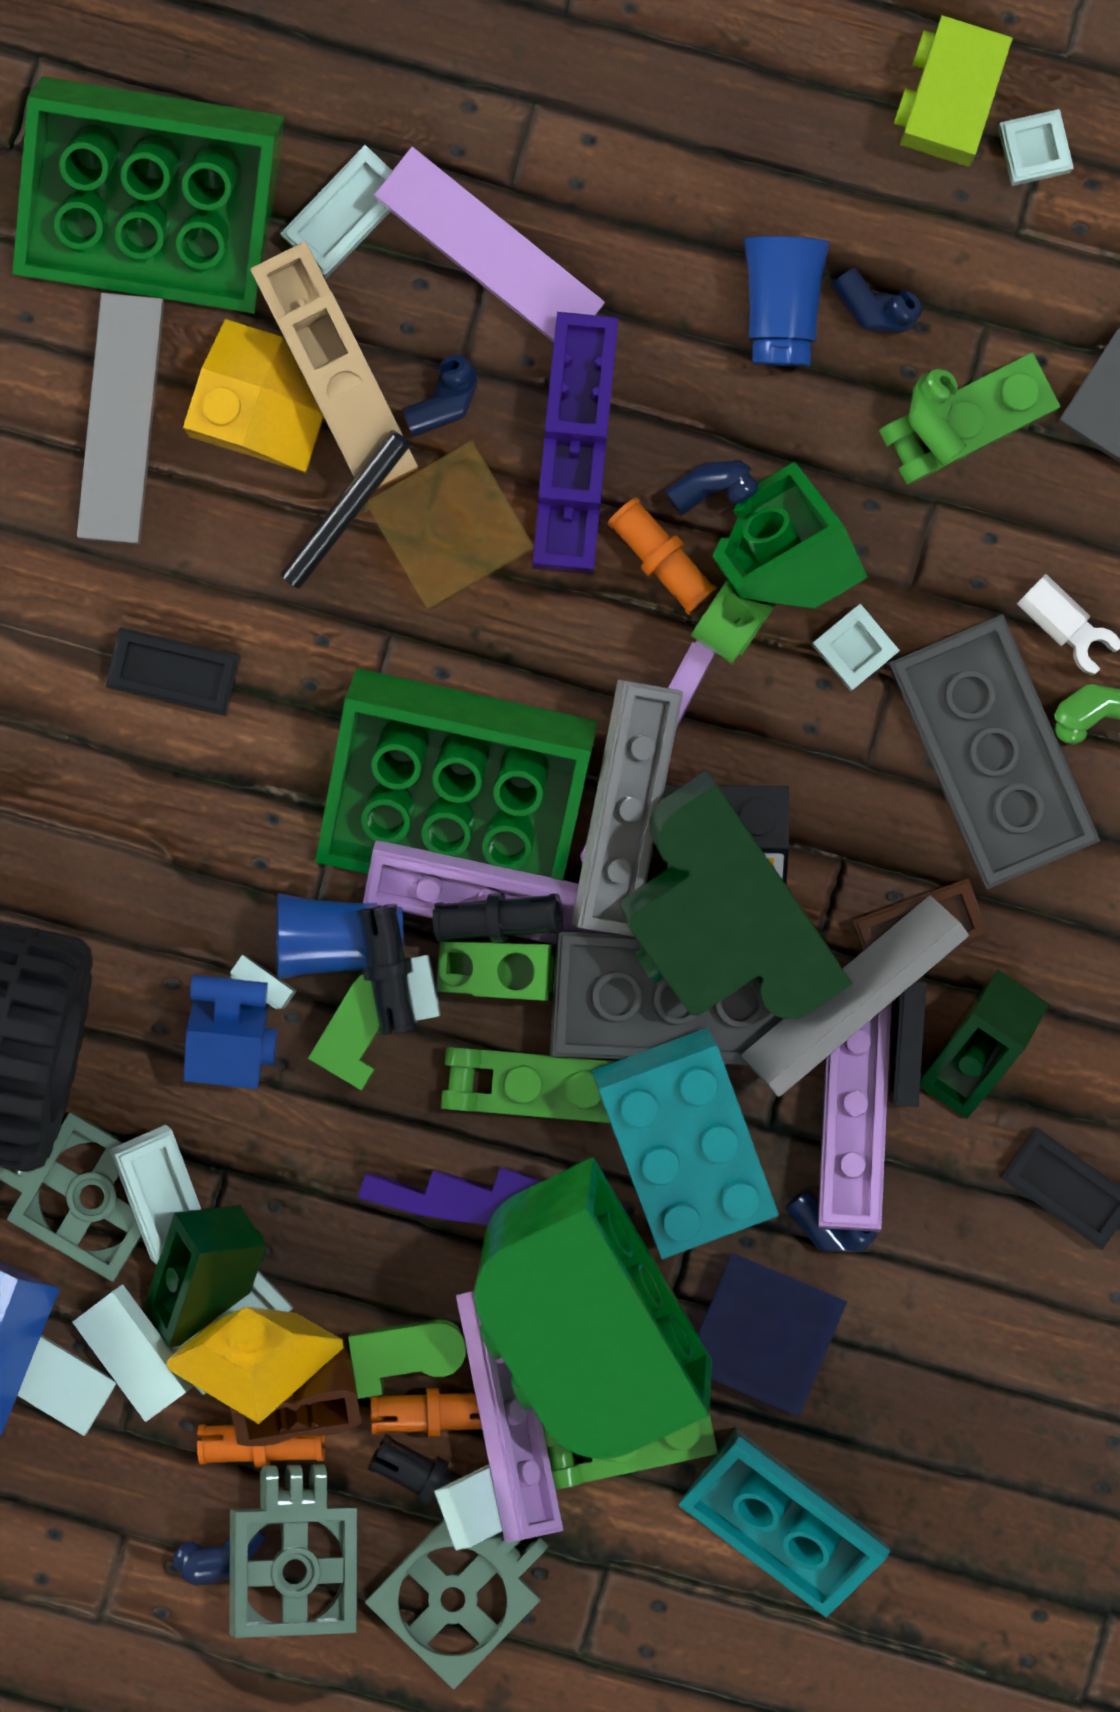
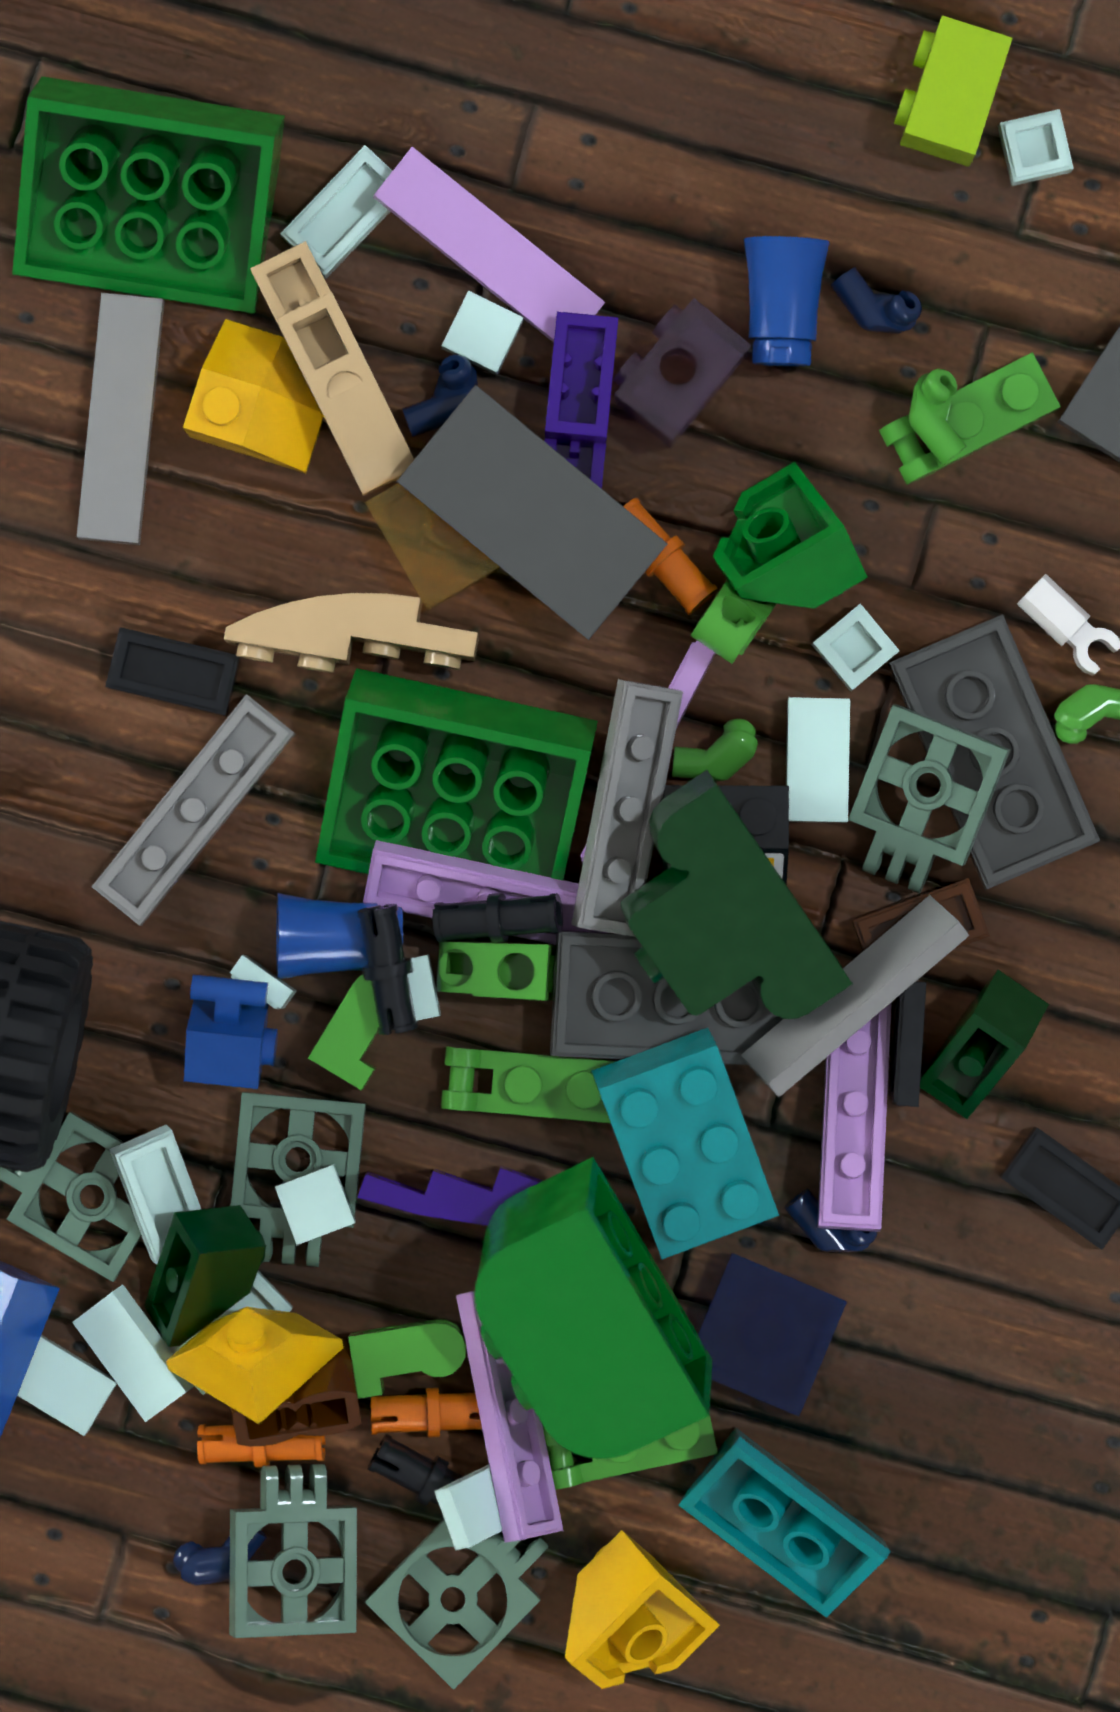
(193, 810): none -> light grey tile
(273, 1157): none -> sand green piece
(315, 1204): none -> light aqua tile
(326, 626): none -> tan slope
(345, 509): black bar -> none
(482, 332): none -> light aqua tile
(532, 512): none -> dark grey tile
(631, 1616): none -> yellow slope
(668, 407): none -> clear purple brick
(711, 478): dark blue arm -> none
(722, 758): none -> bright green arm
(818, 759): none -> light aqua tile
(907, 840): none -> sand green piece

